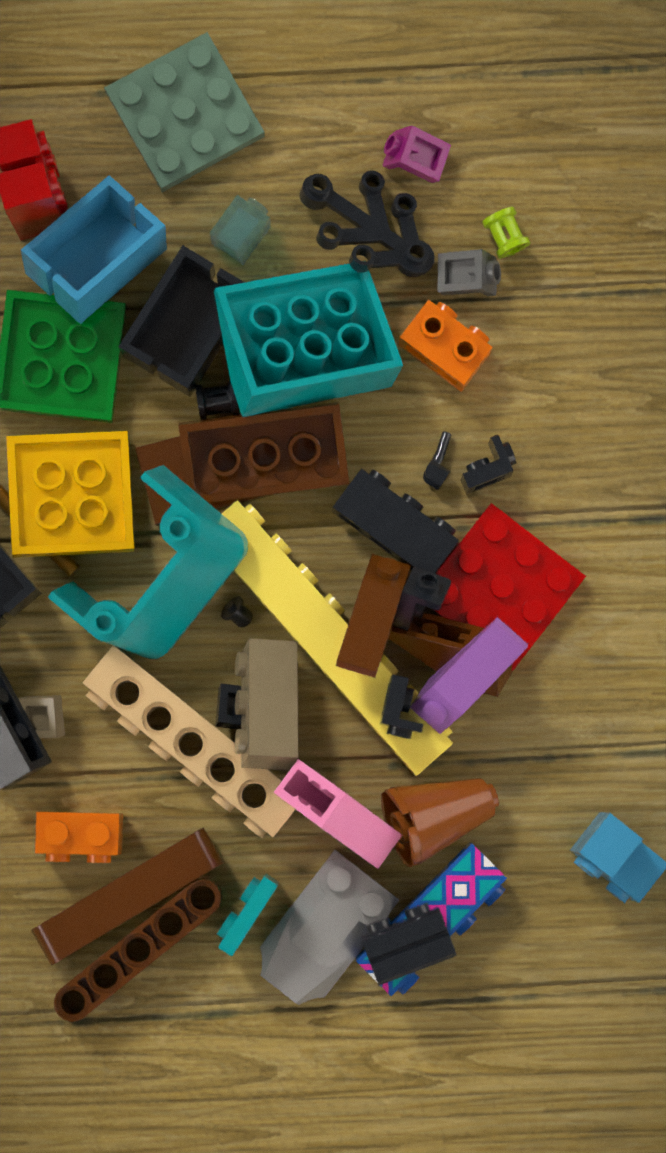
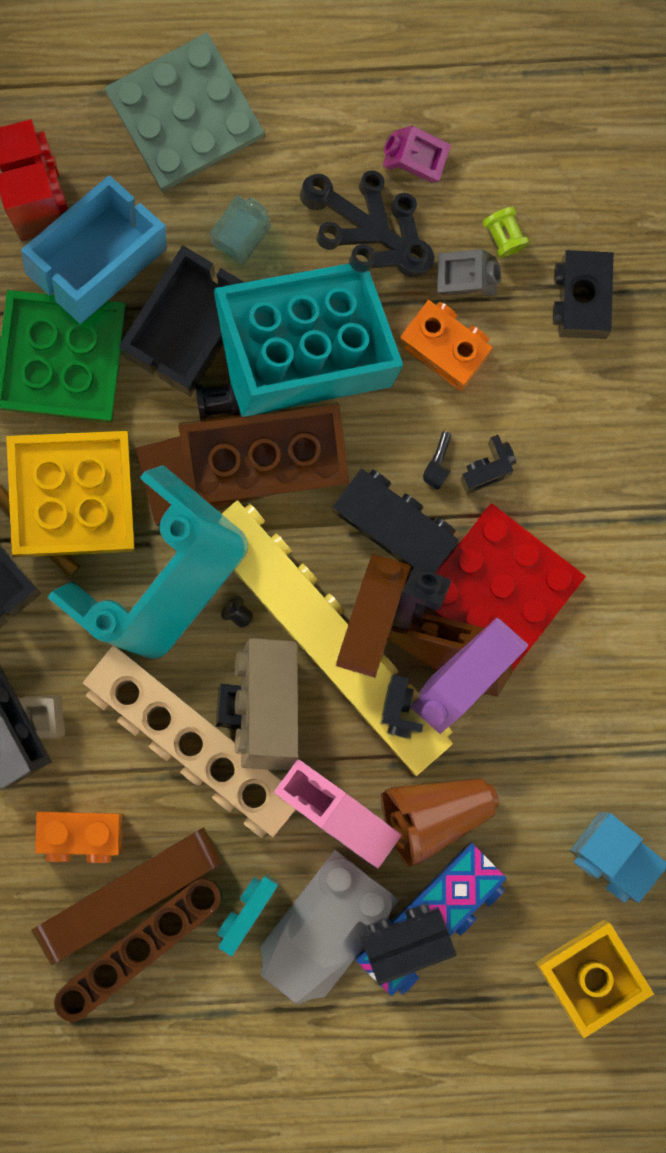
(594, 272): none -> black brick
(594, 978): none -> yellow brick

